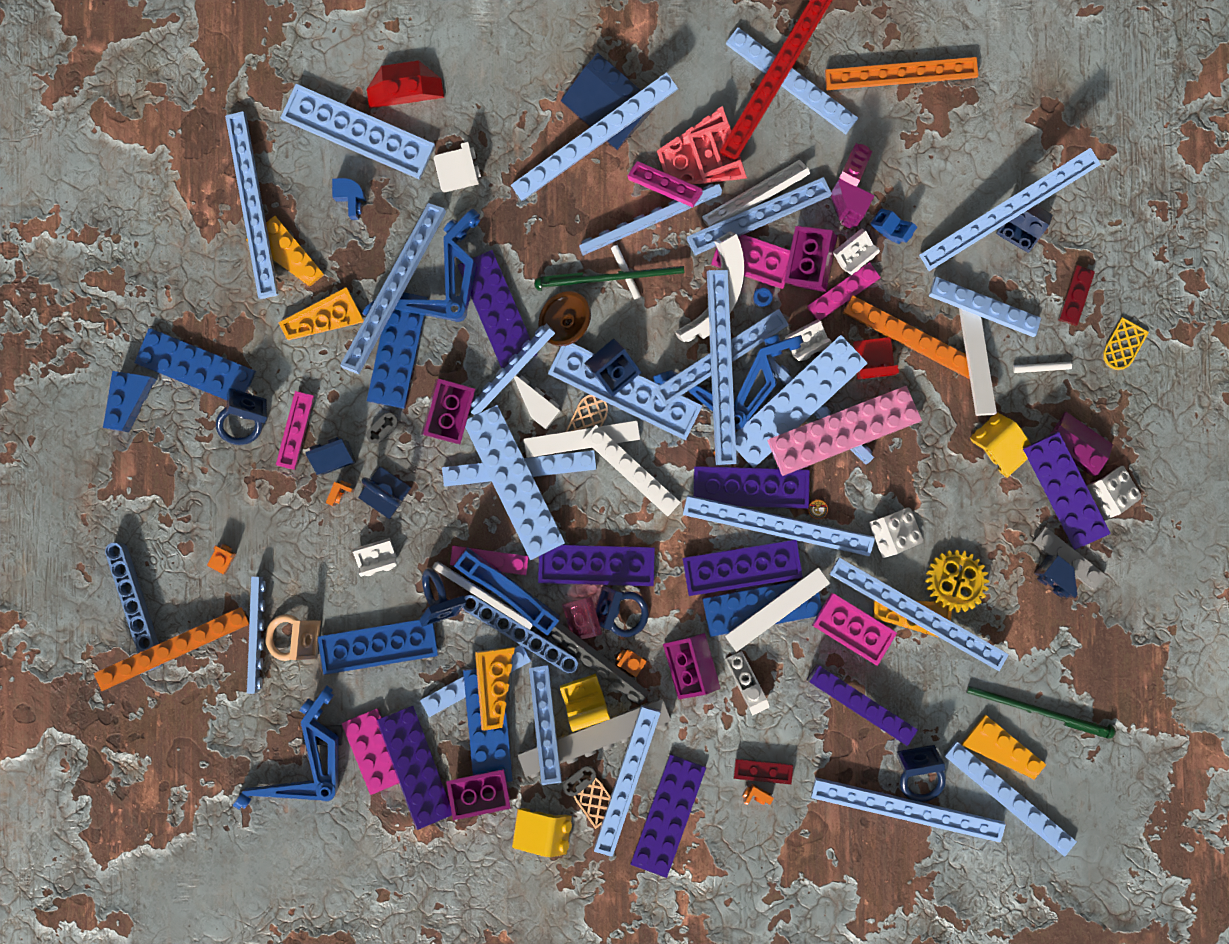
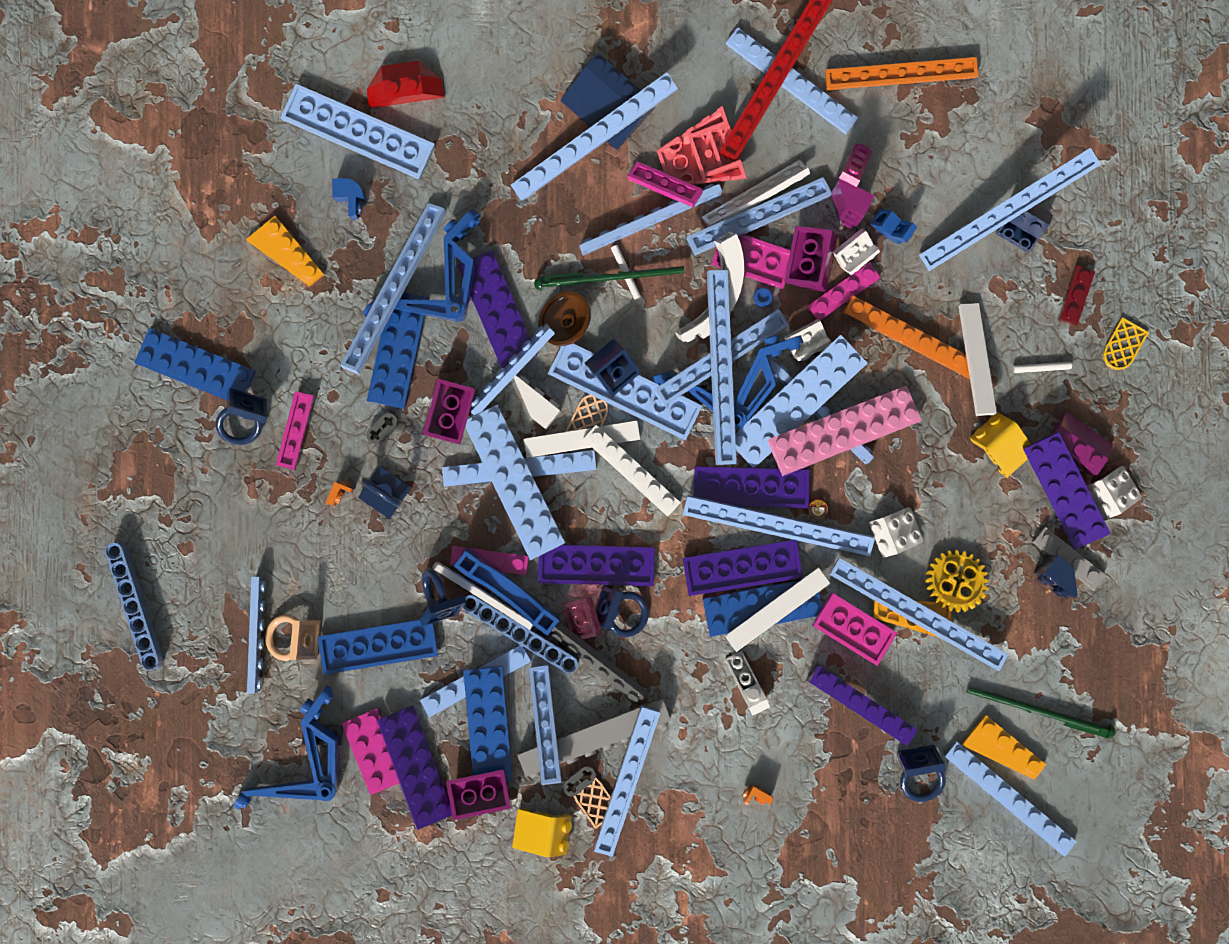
(125, 399): blue wedge -> none
(171, 649): orange plate -> none
(221, 558): orange bracket -> none
(252, 205): light blue plate -> none
(326, 315): light orange wing -> none
(330, 456): dark blue slope -> none
(375, 557): white bracket -> none
(457, 168): white bracket -> none
(493, 676): light orange wing -> none
(584, 702): yellow piece -> none
(630, 662): orange bracket -> none
(668, 815): dark purple plate -> none
(691, 666): magenta slope -> none
(763, 771): dark red plate -> none
(878, 356): red bracket -> none
(908, 809): light blue plate -> none
(984, 306): light blue plate -> none

